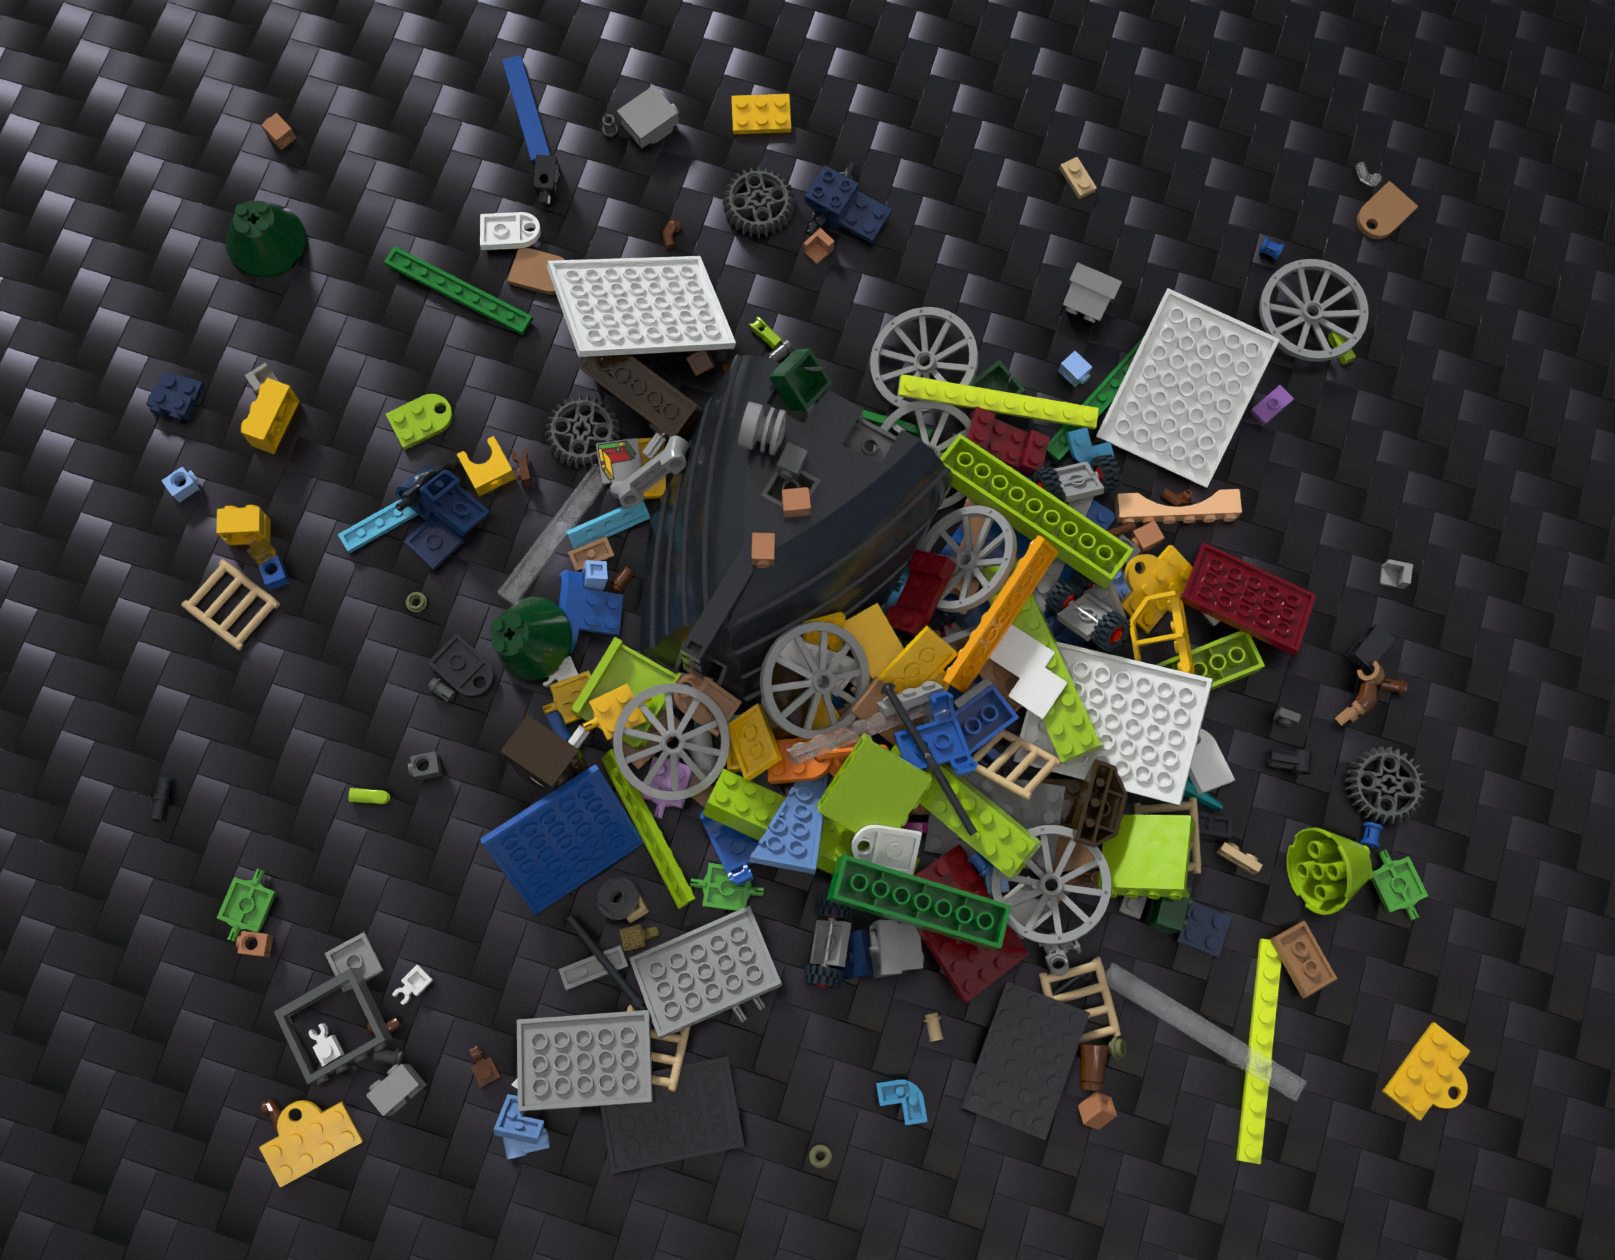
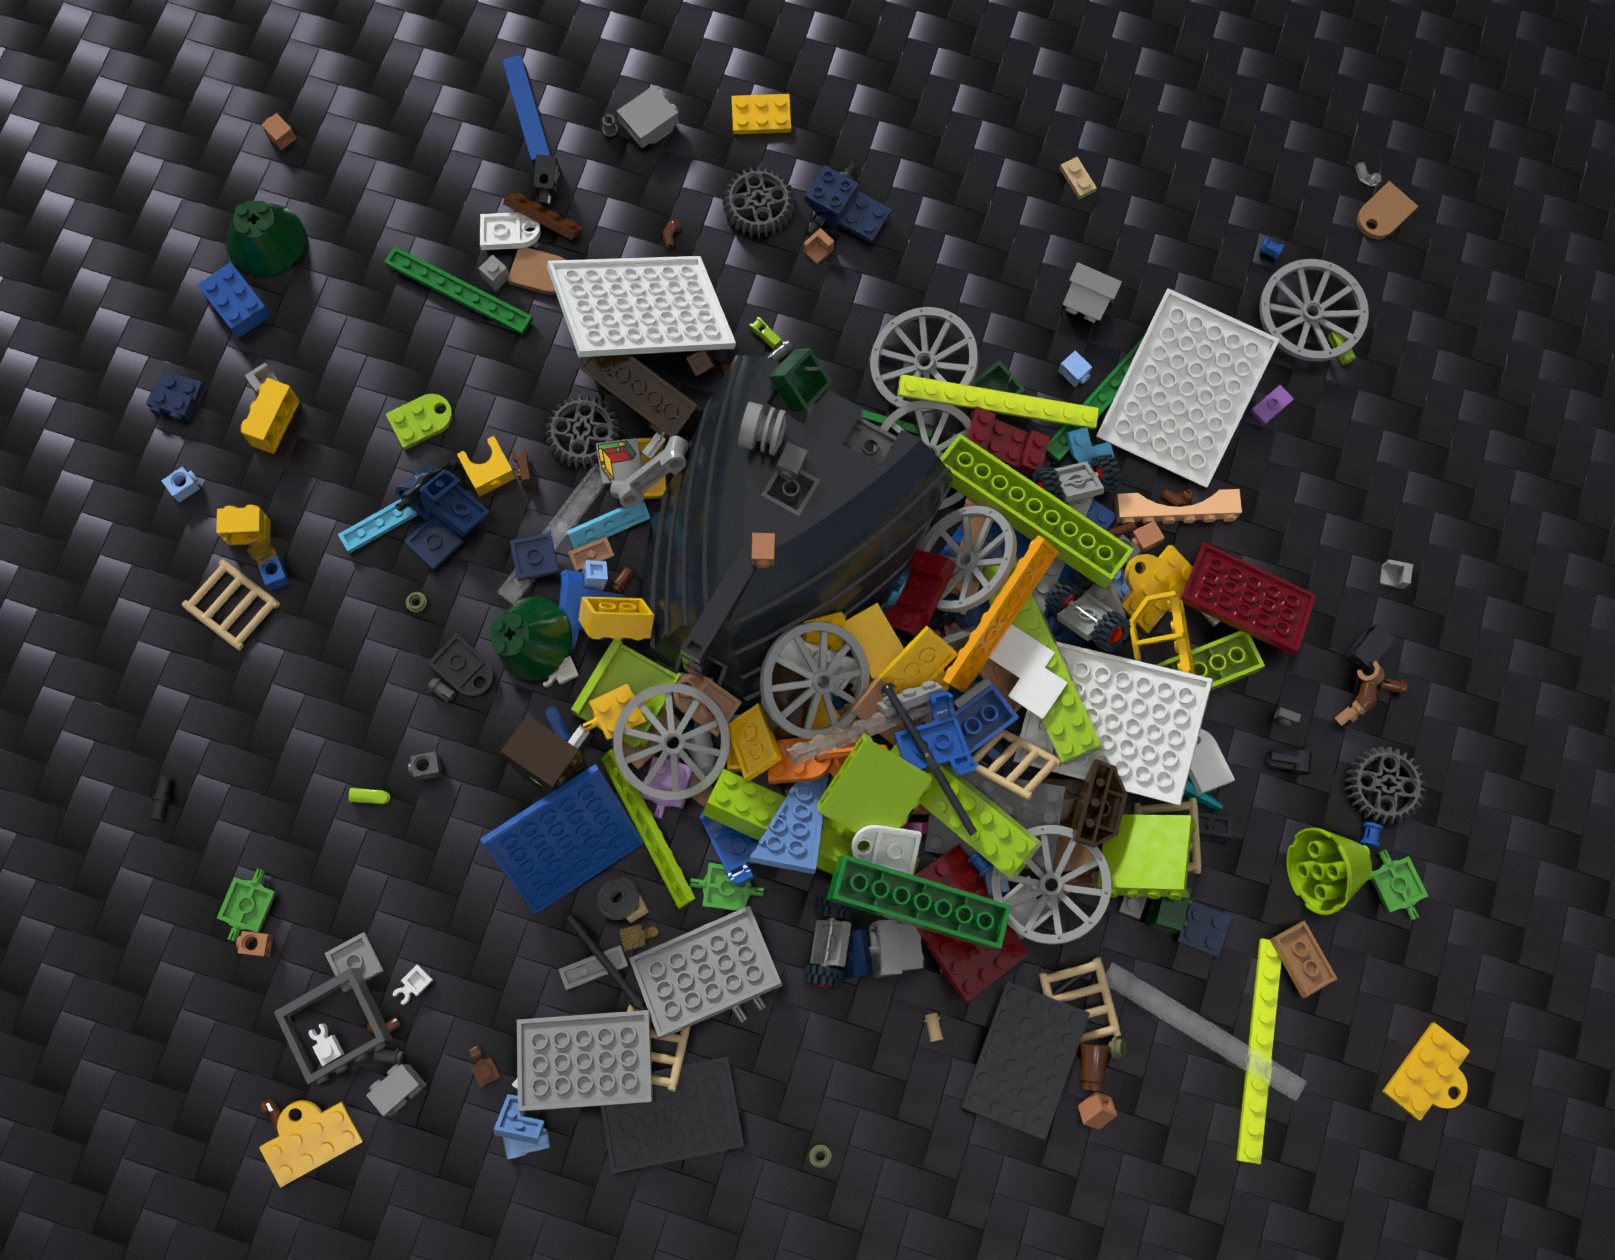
(234, 300): none -> blue brick
(494, 272): none -> light grey brick
(534, 556): none -> dark blue plate
(543, 216): none -> reddish brown plate
(565, 695): yellow plate -> none
(616, 618): none -> yellow brick
(796, 502): nougat panel -> none
(908, 1095): dark azure plate -> none
(1059, 952): light grey piece -> none
(1232, 853): tan plate -> none

